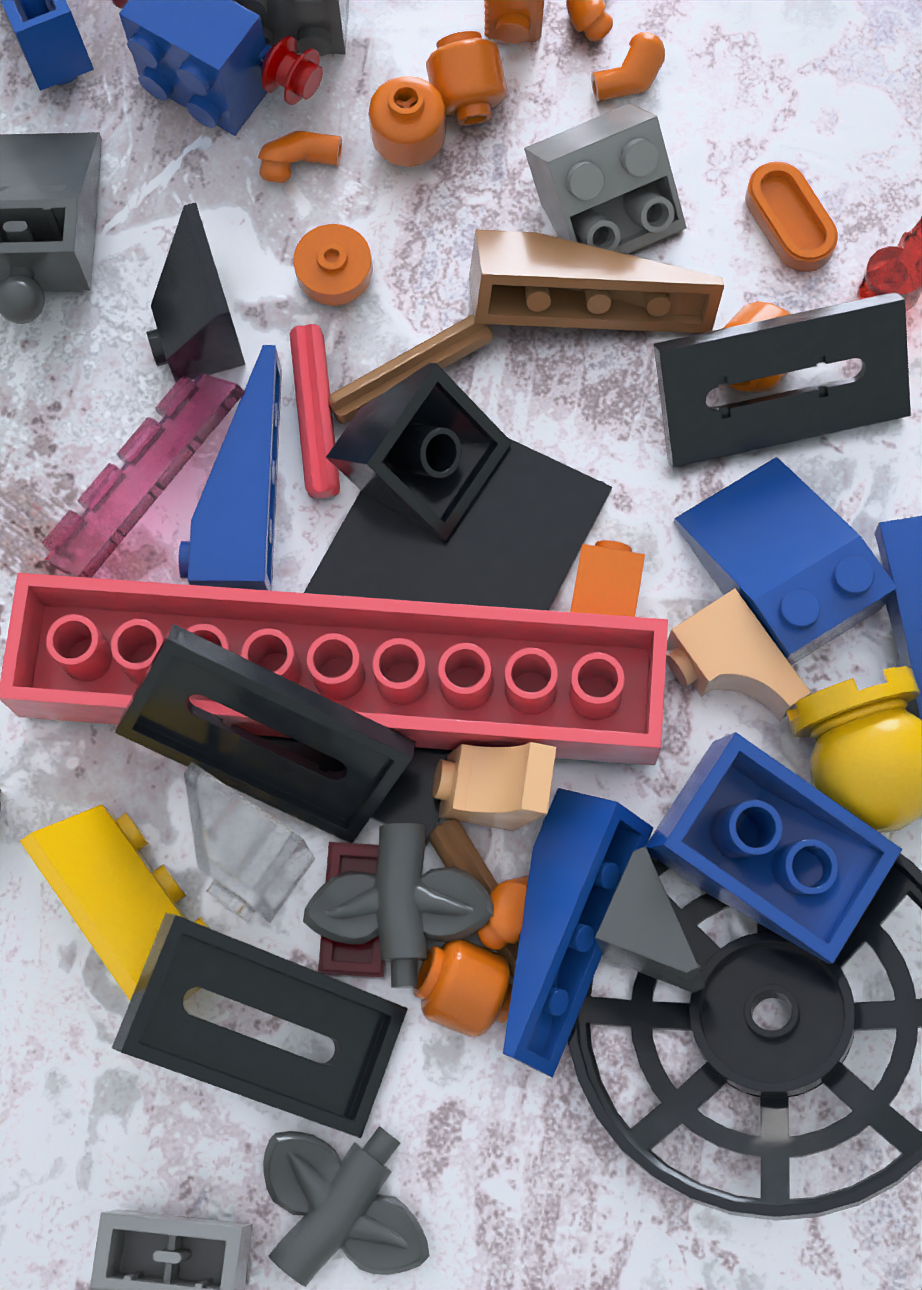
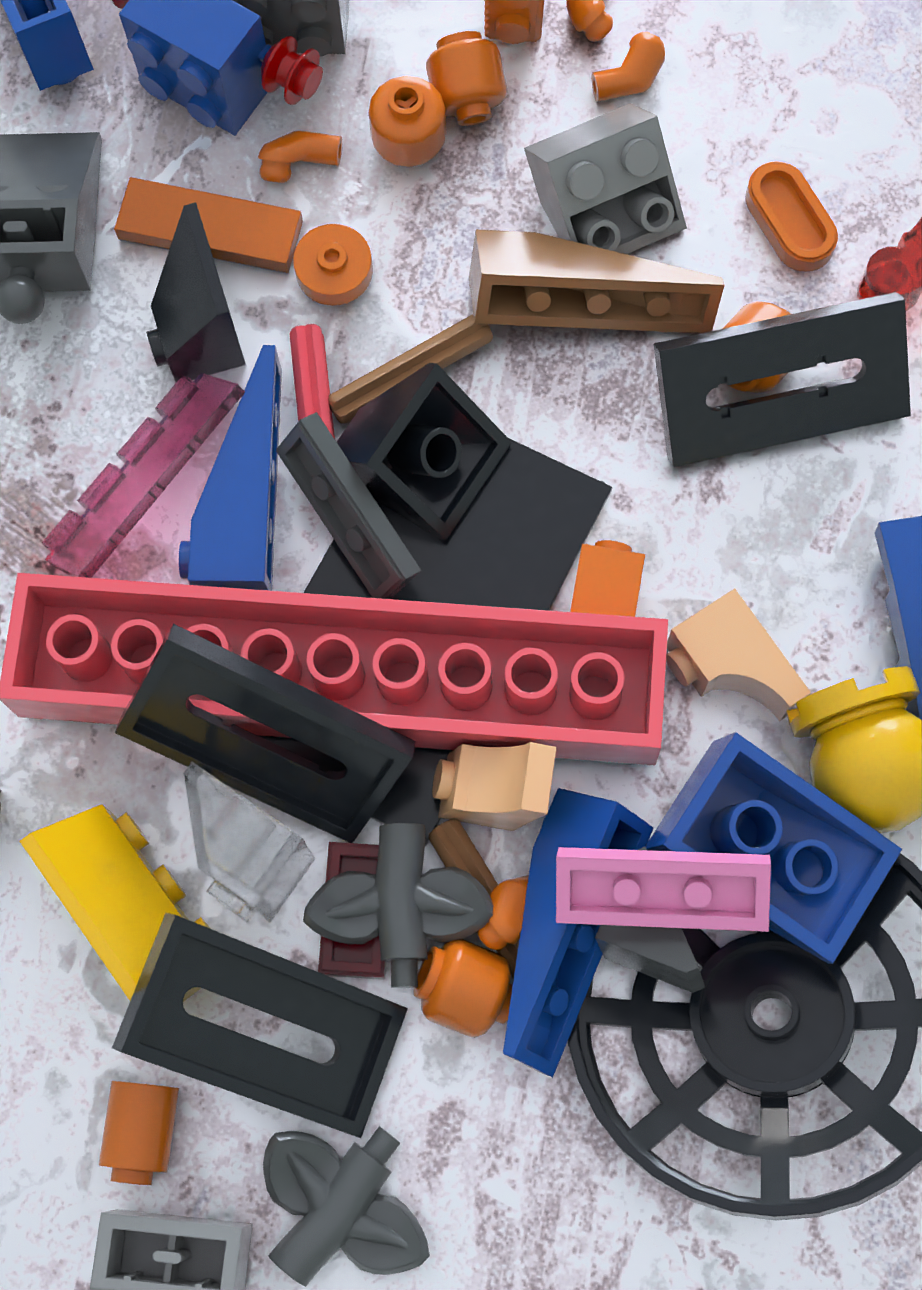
(138, 1131): none -> orange brick
(234, 227): none -> orange tile
(347, 508): none -> dark grey tile
(663, 889): none -> bright pink plate
(787, 558): blue slope -> none

